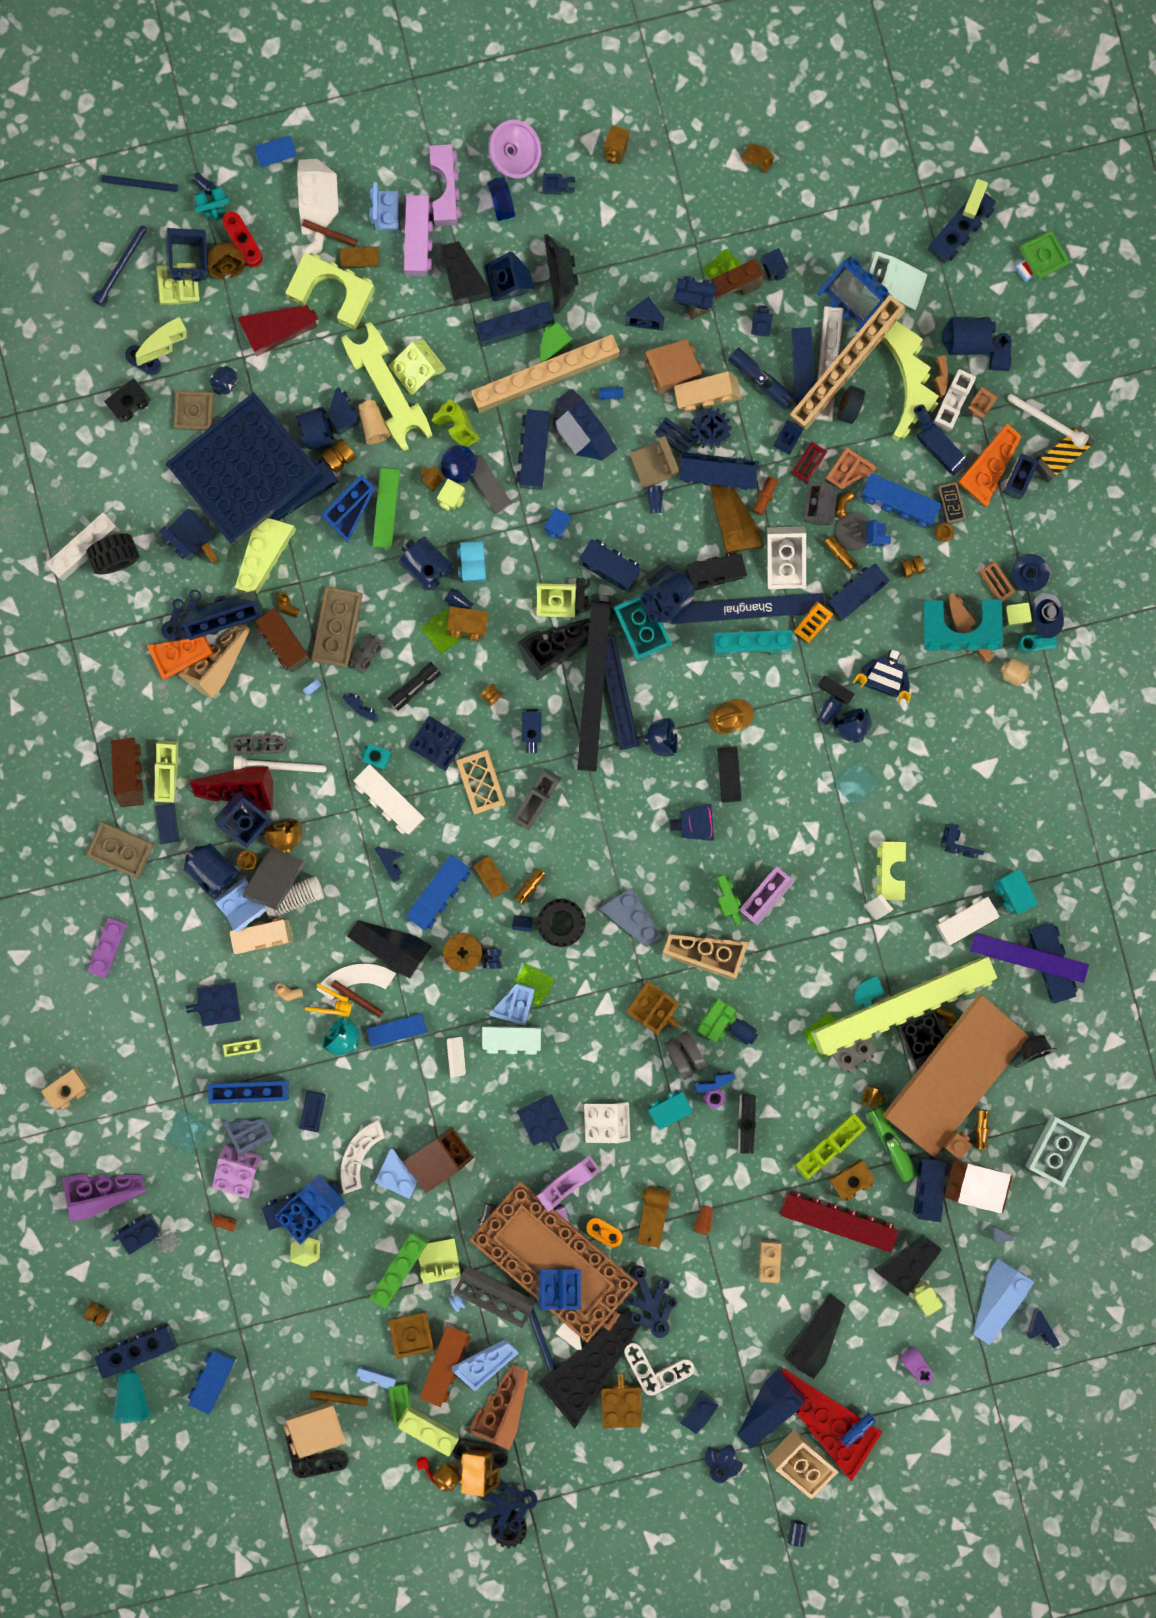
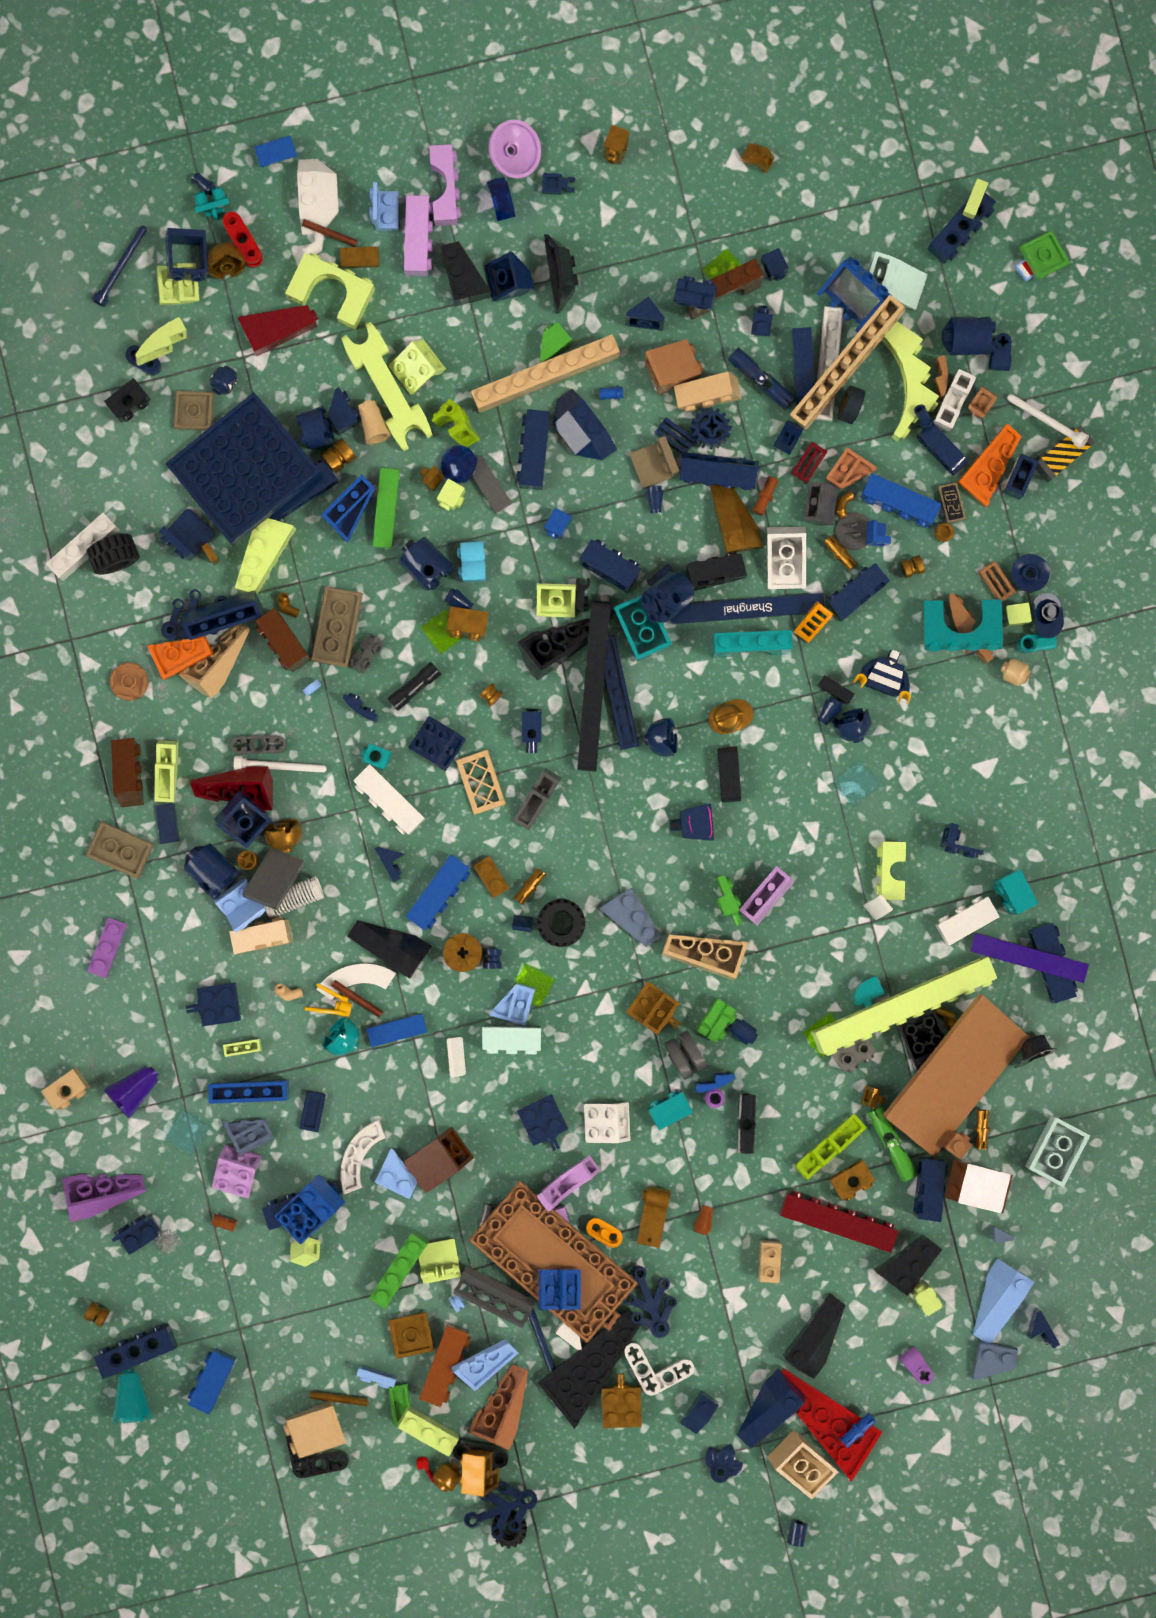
(129, 681): none -> medium nougat tile
(132, 1090): none -> dark purple cone
(139, 183): dark blue bar -> none
(515, 324): dark blue brick -> none
(993, 1359): none -> sand blue wing

